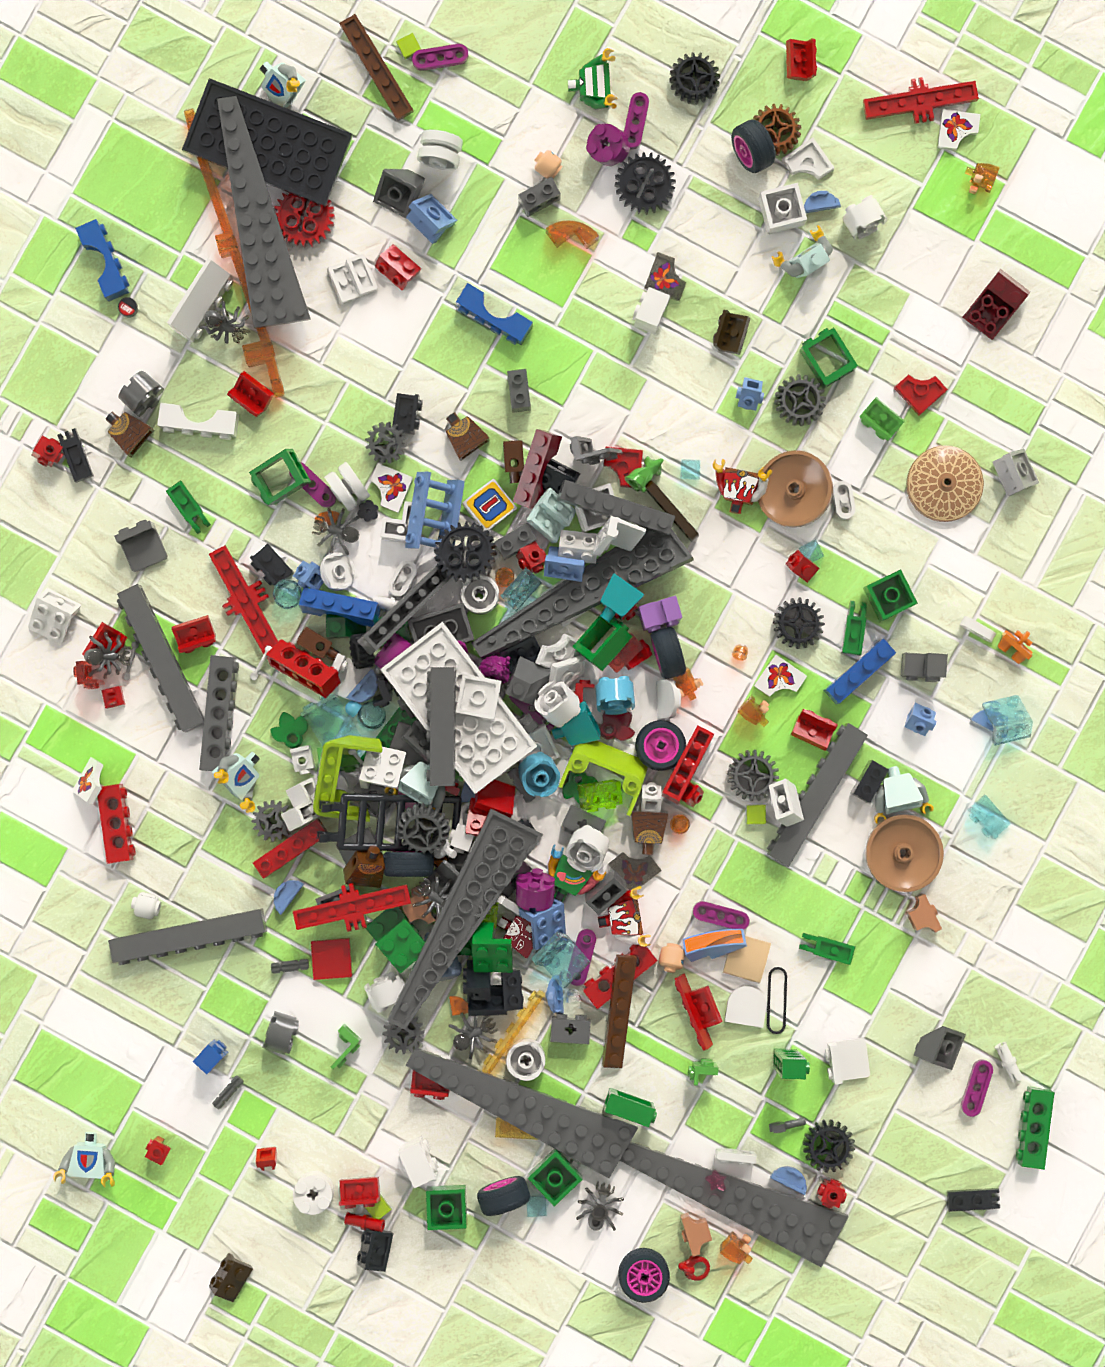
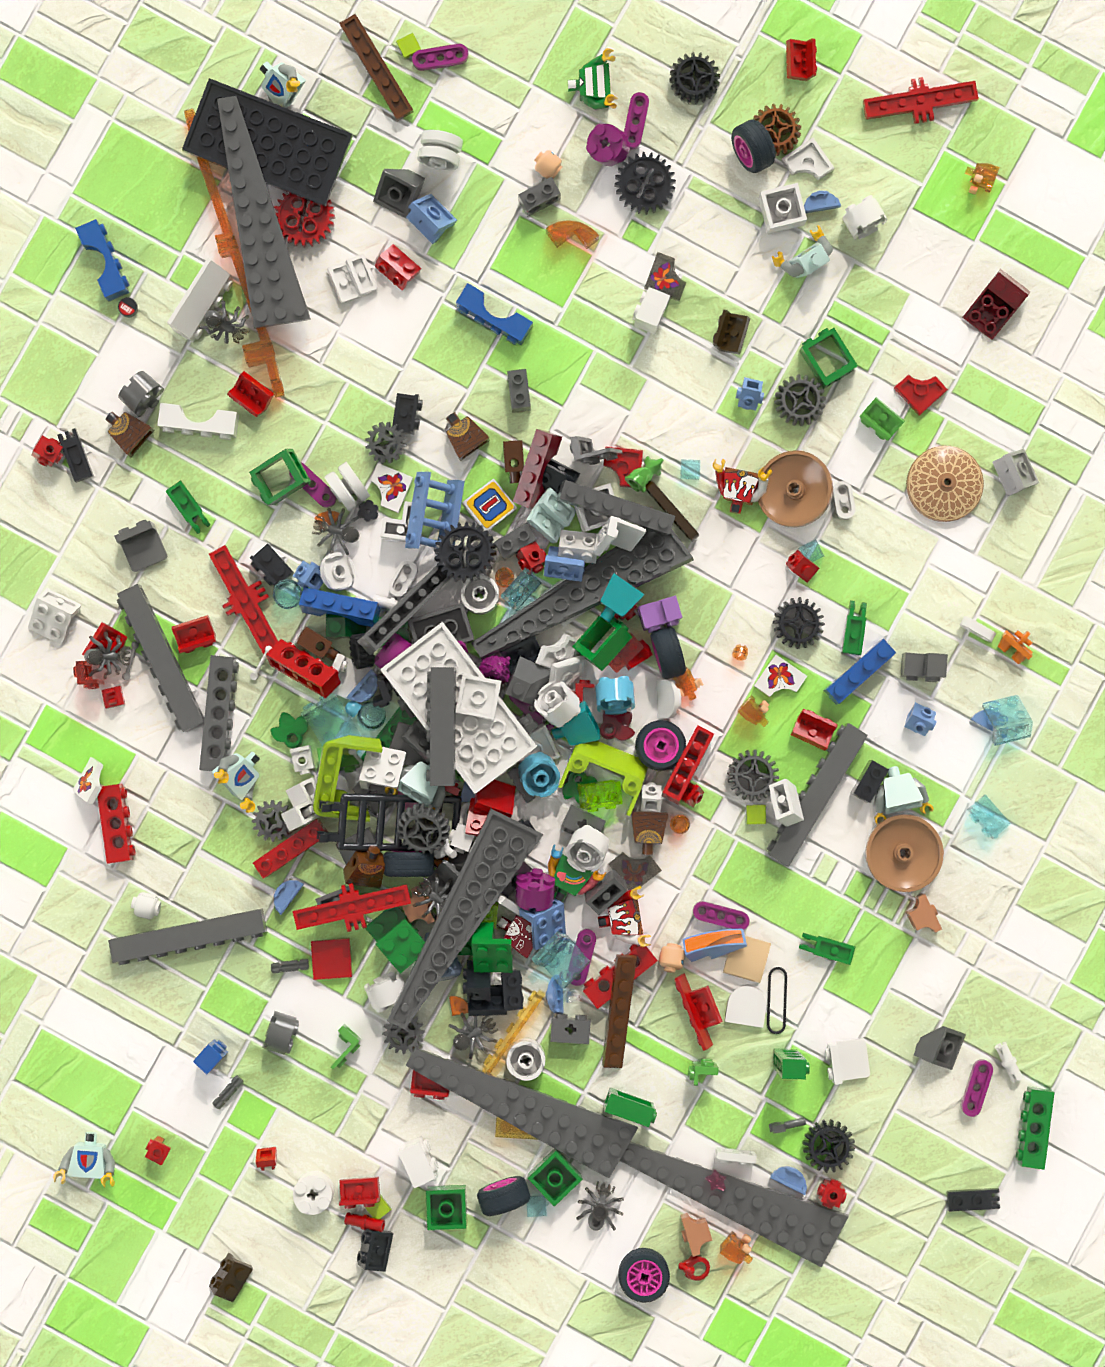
(890, 595): green brick -> none
(955, 127): white tile -> none

